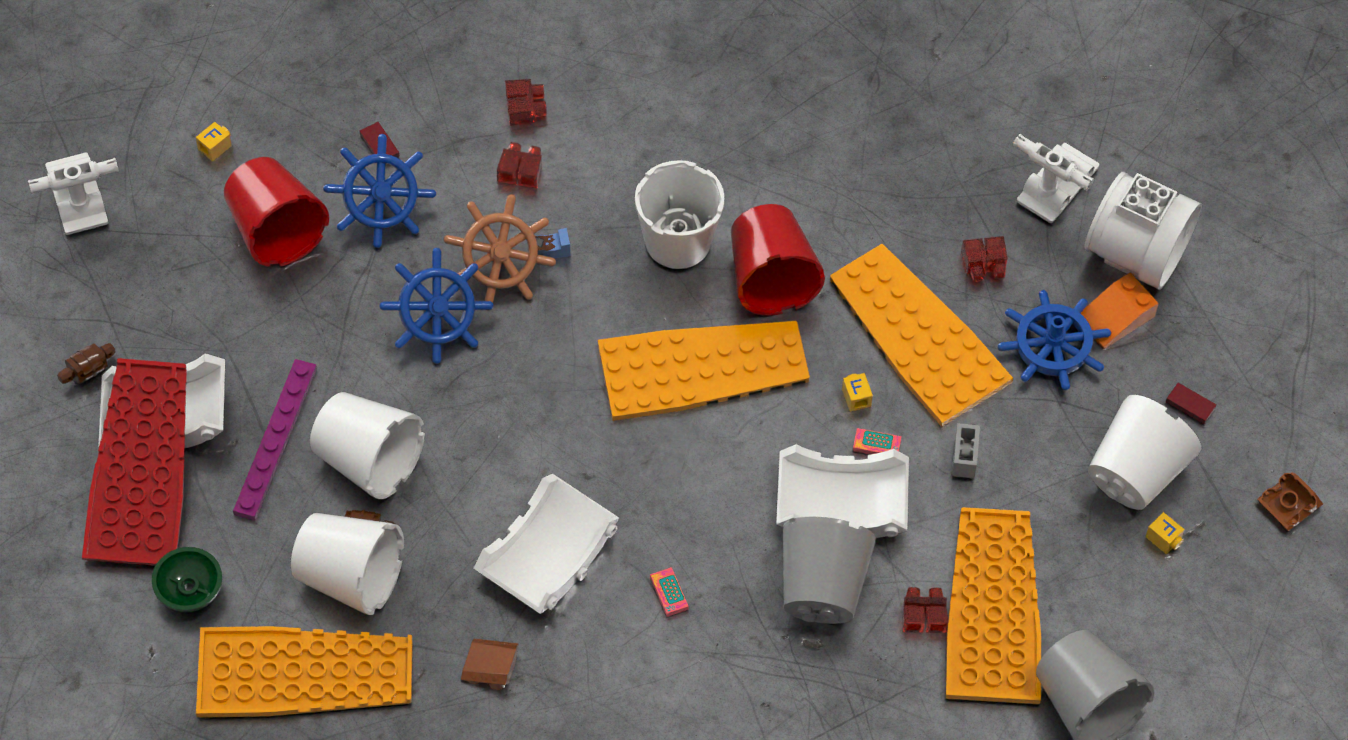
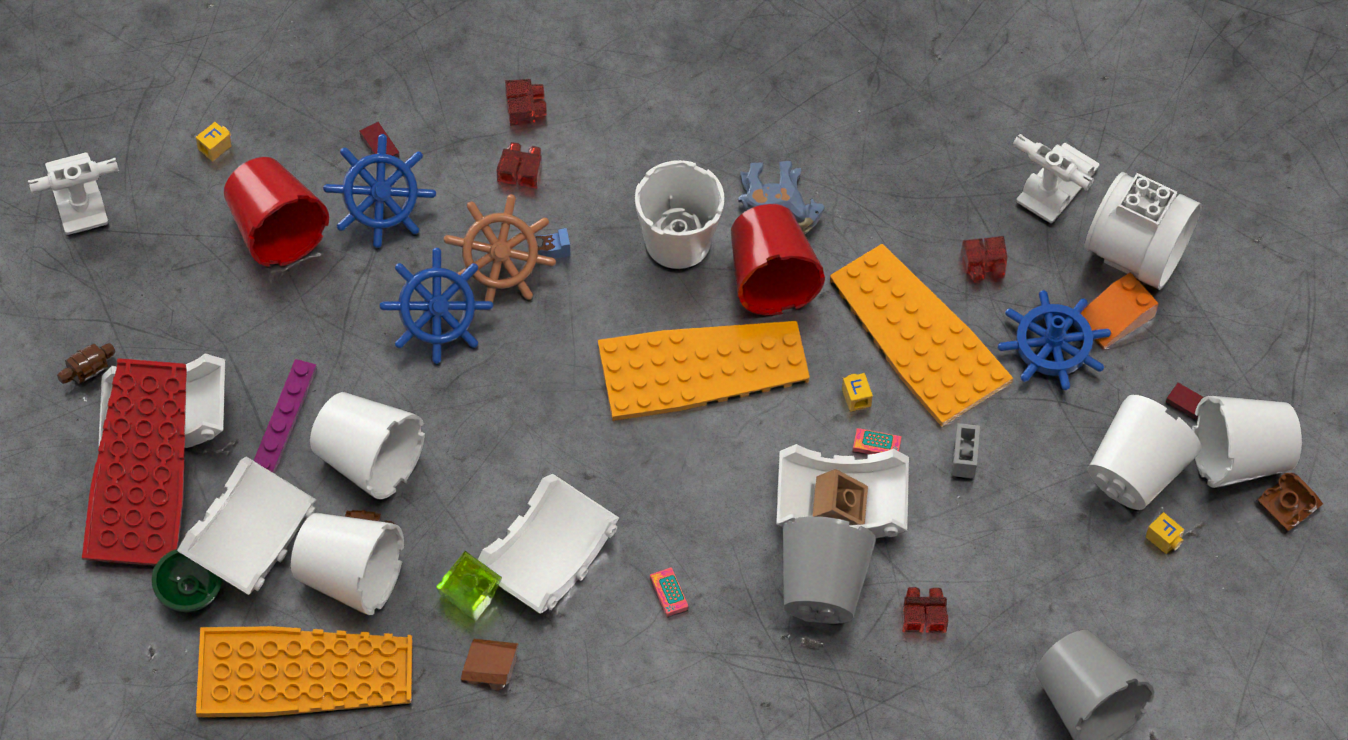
(248, 526): none -> white panel
(469, 585): none -> clear neon green slope
(782, 194): none -> sand blue animal
(840, 497): none -> medium nougat slope
(994, 610): light orange wing -> none
(1245, 439): none -> white cone

